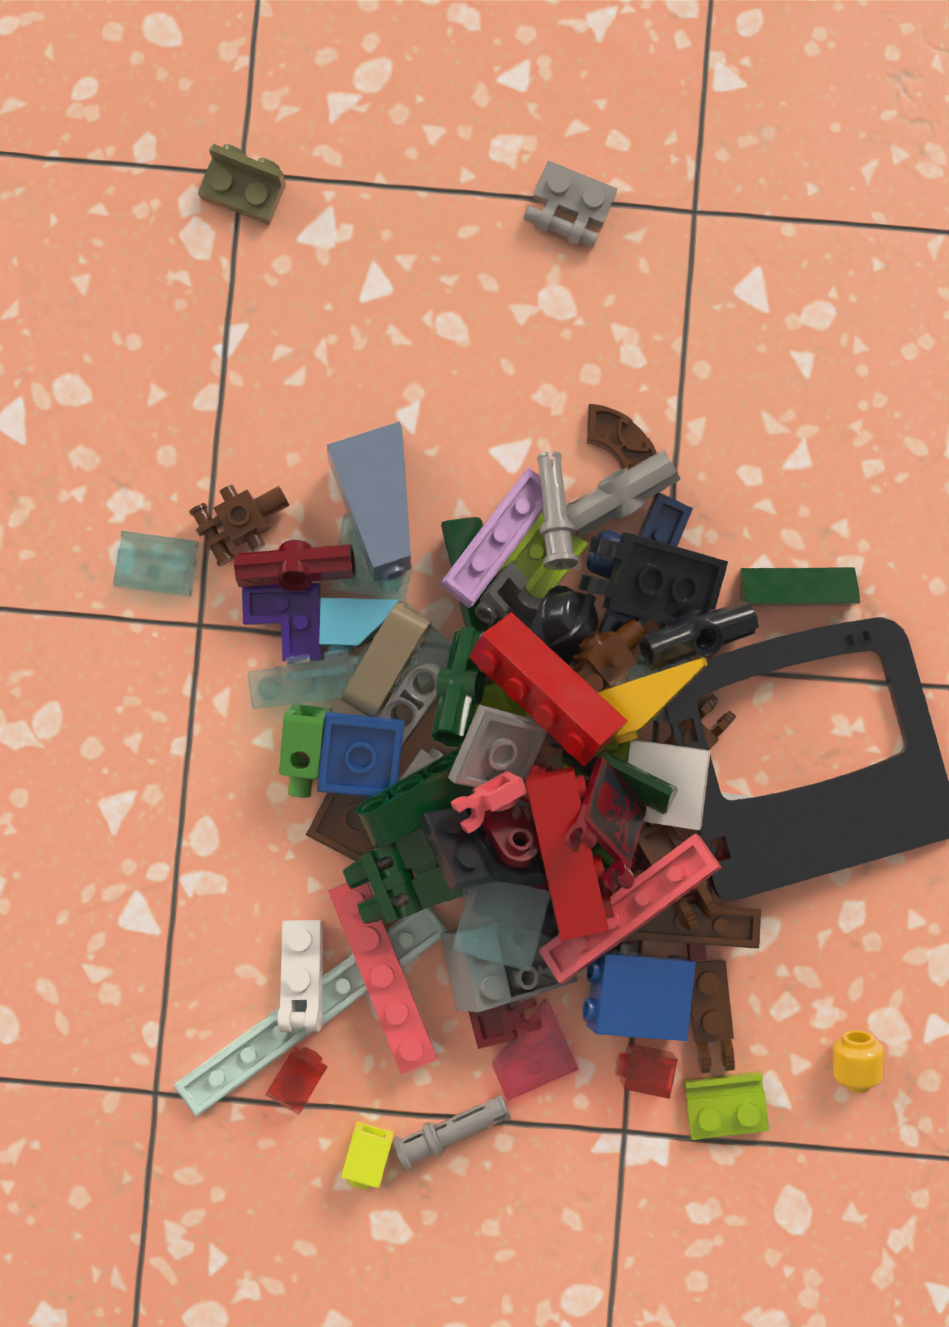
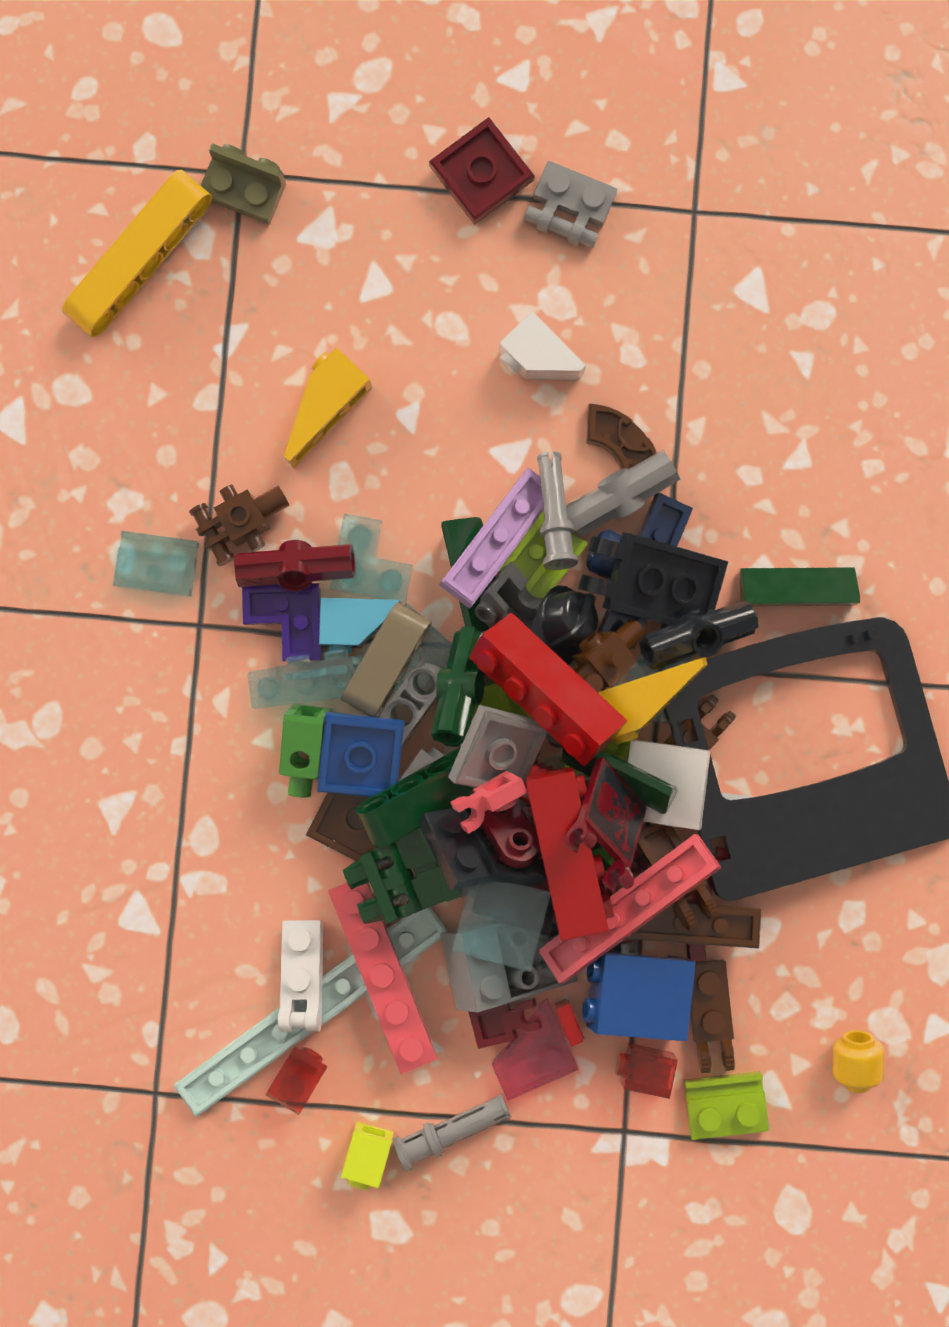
(137, 253): none -> yellow beam
(328, 396): none -> yellow slope
(373, 488): sand blue slope -> none
(481, 170): none -> dark red plate
(538, 353): none -> white slope
(569, 1022): none -> red tile

